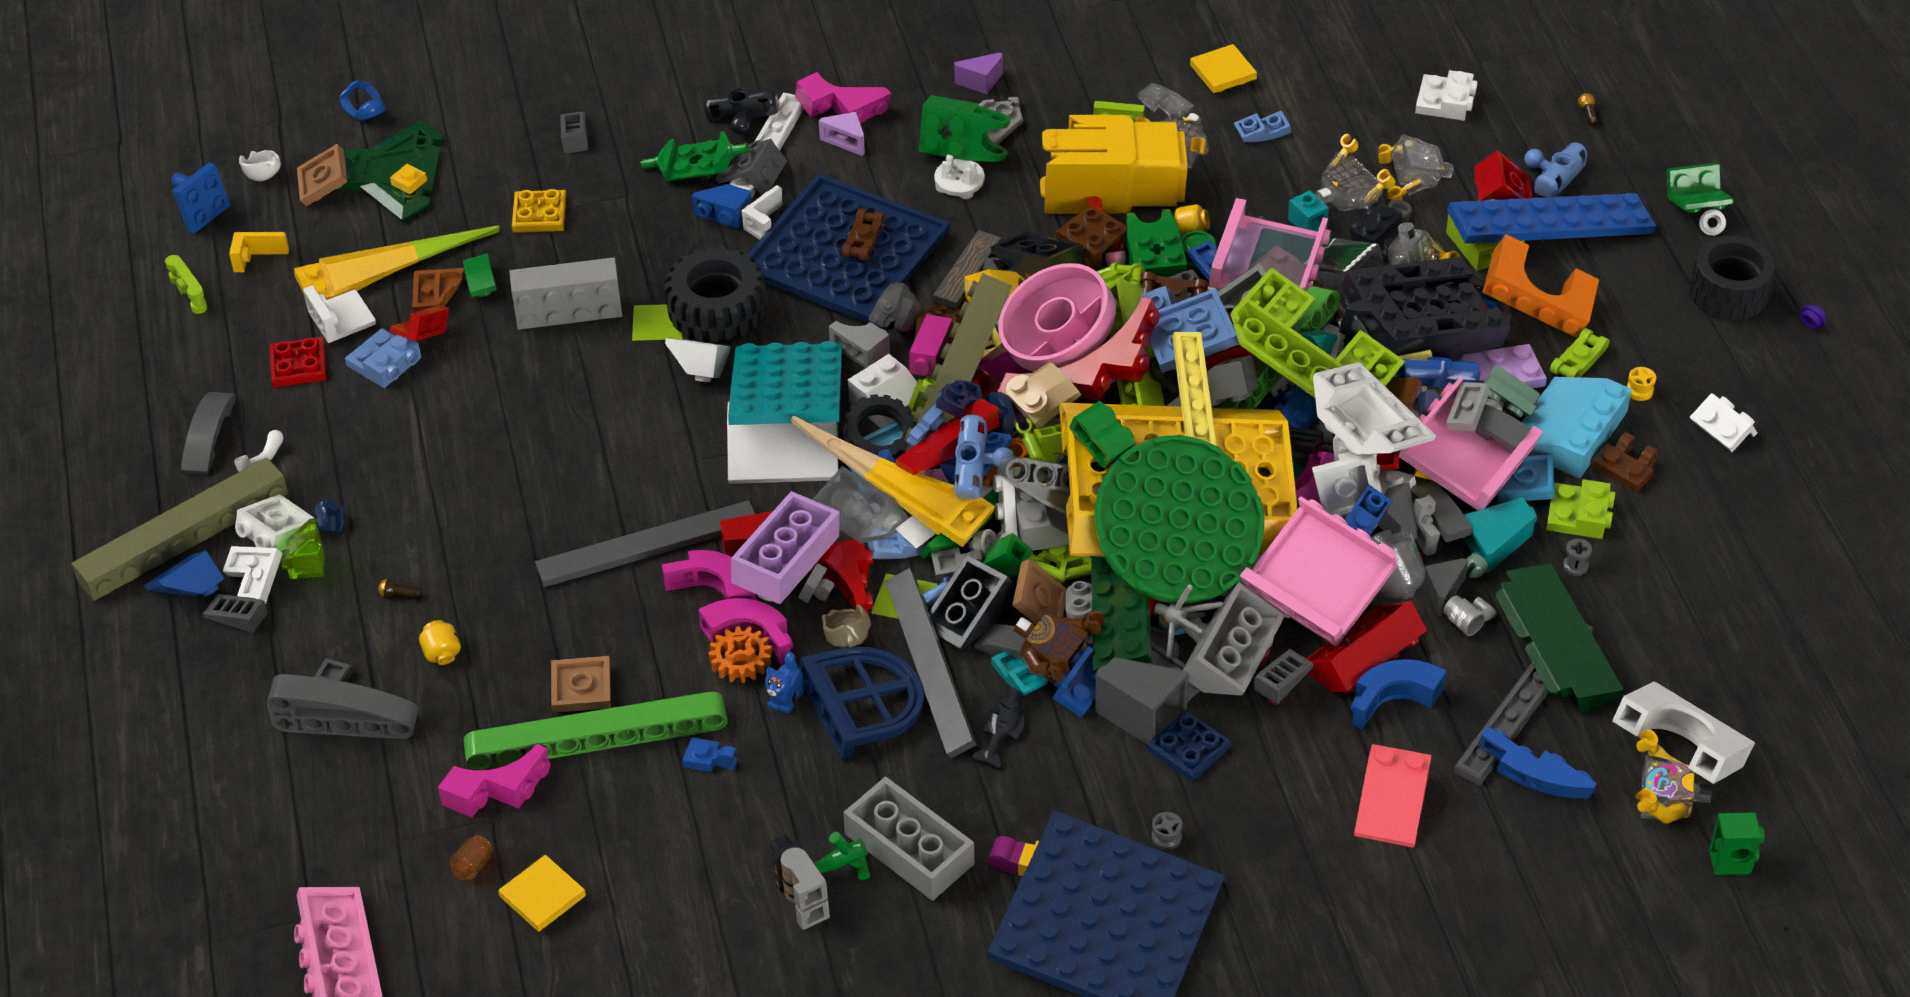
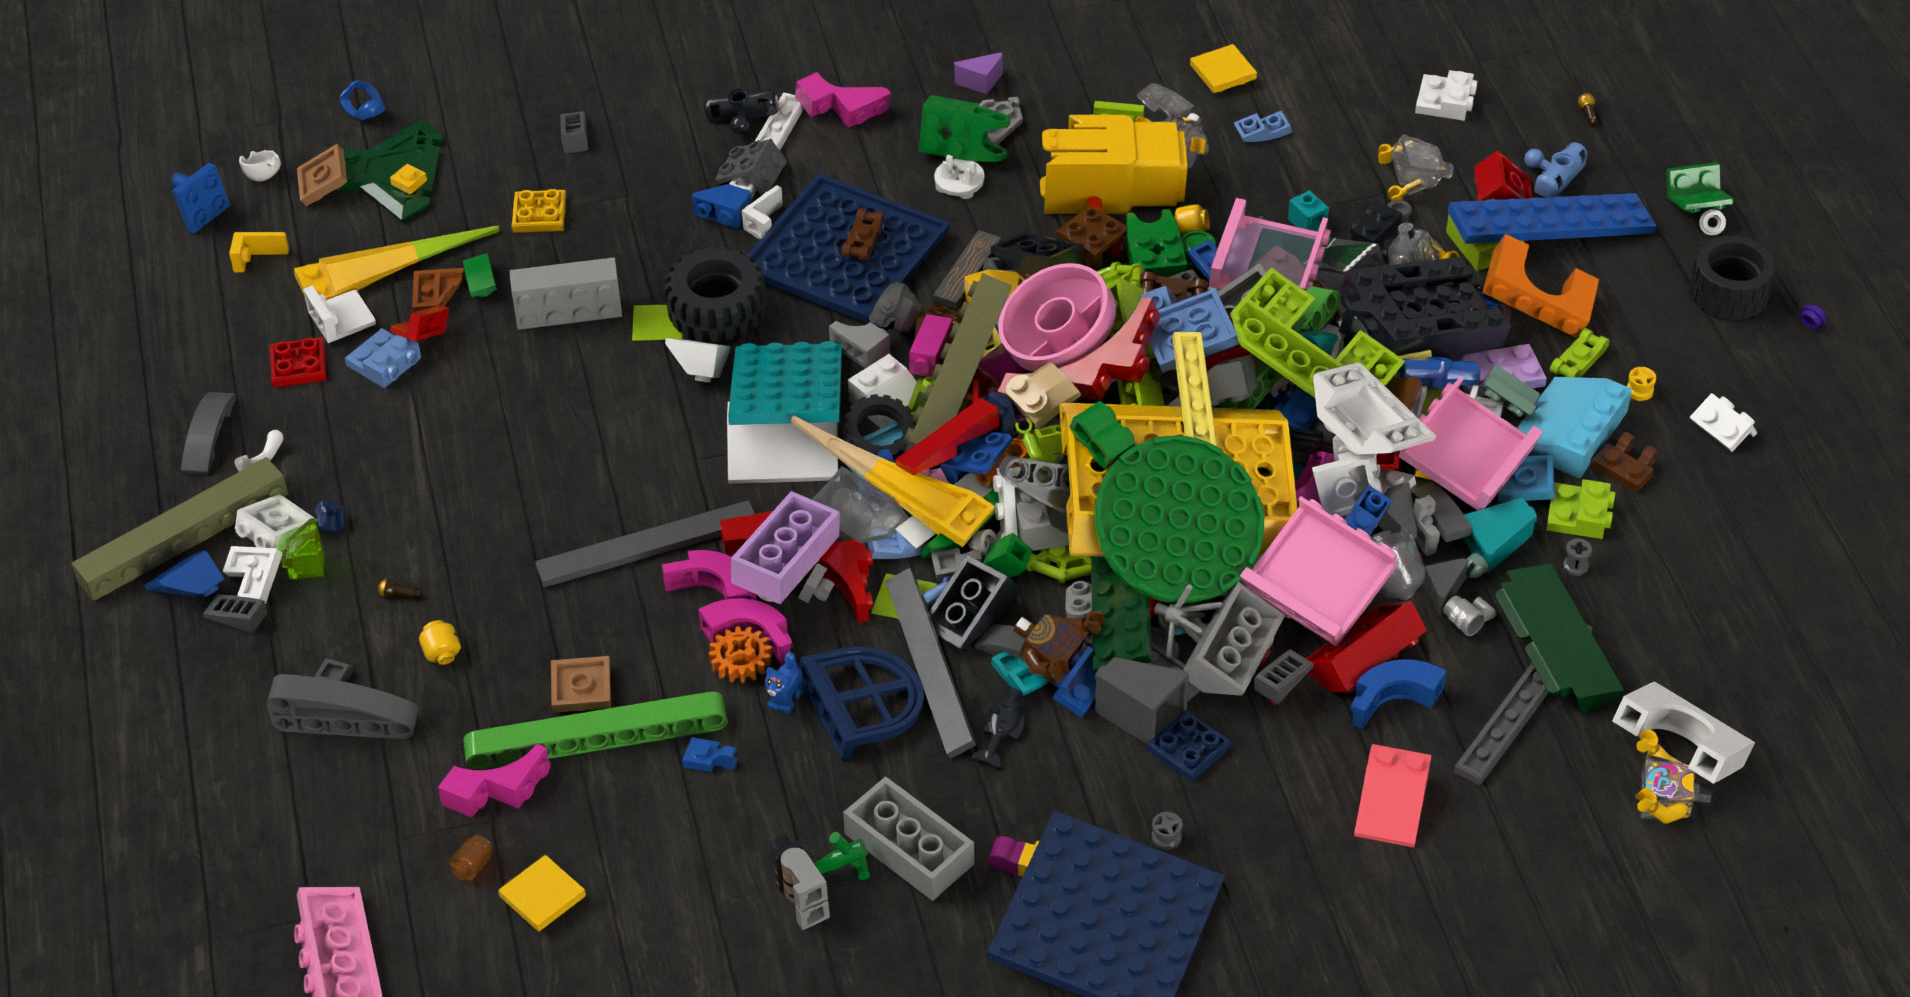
(186, 283): lime plate -> none
(680, 161): green plate -> none
(843, 131): lavender slope -> none
(846, 627): dark tan hair -> none
(930, 422): medium blue plate -> none
(957, 396): dark blue tile -> none
(973, 441): medium blue piece -> none
(1038, 593): medium nougat plate -> none
(1112, 257): bright pink hinge -> none
(1349, 182): clear torso -> none
(1425, 400): medium blue tile -> none
(1468, 406): light grey plate -> none
(1501, 427): dark grey slope -> none
(1547, 774): blue slope -> none
(1735, 843): green brick -> none

